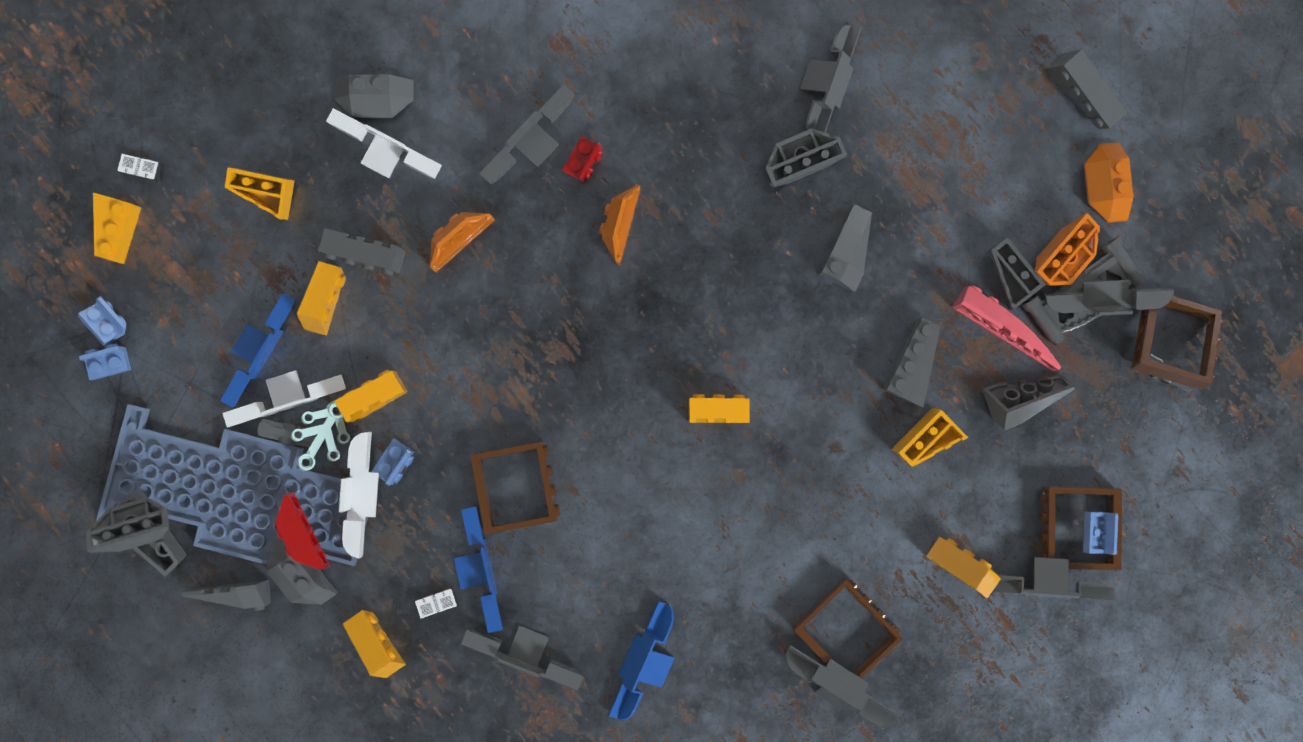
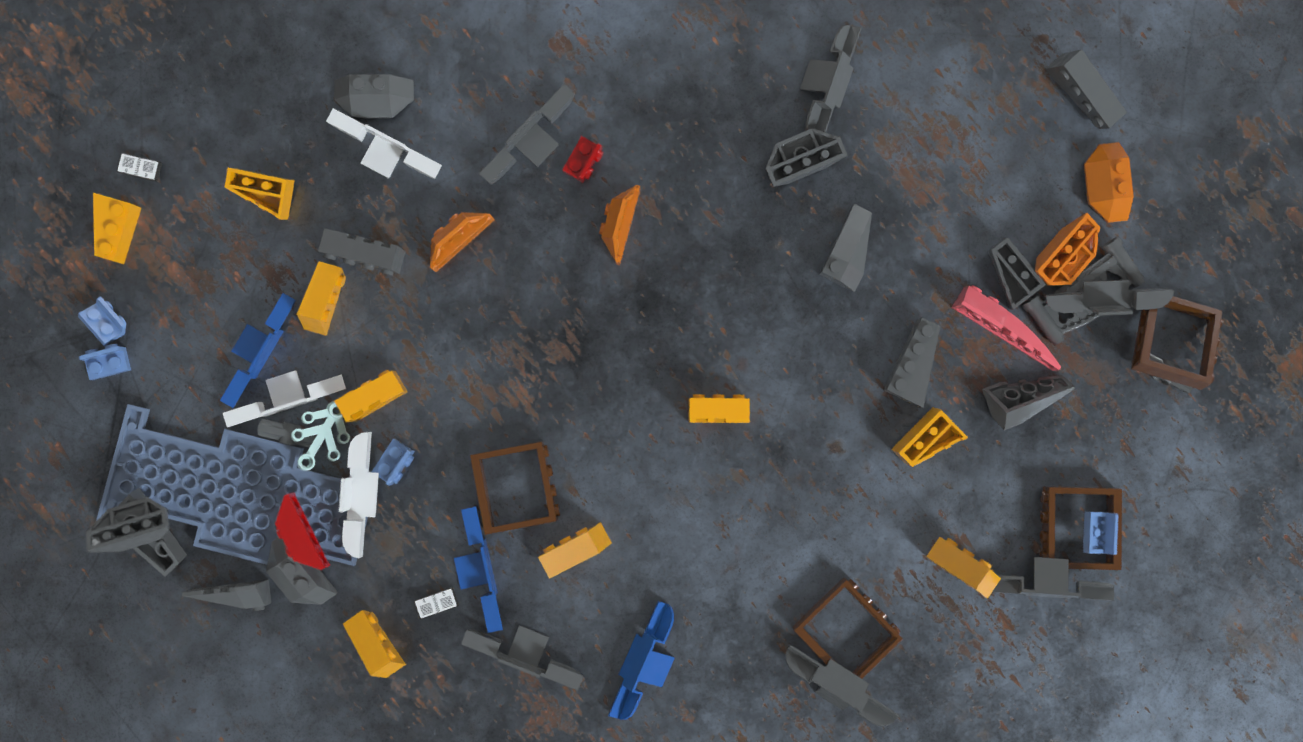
(574, 550): none -> light orange wedge

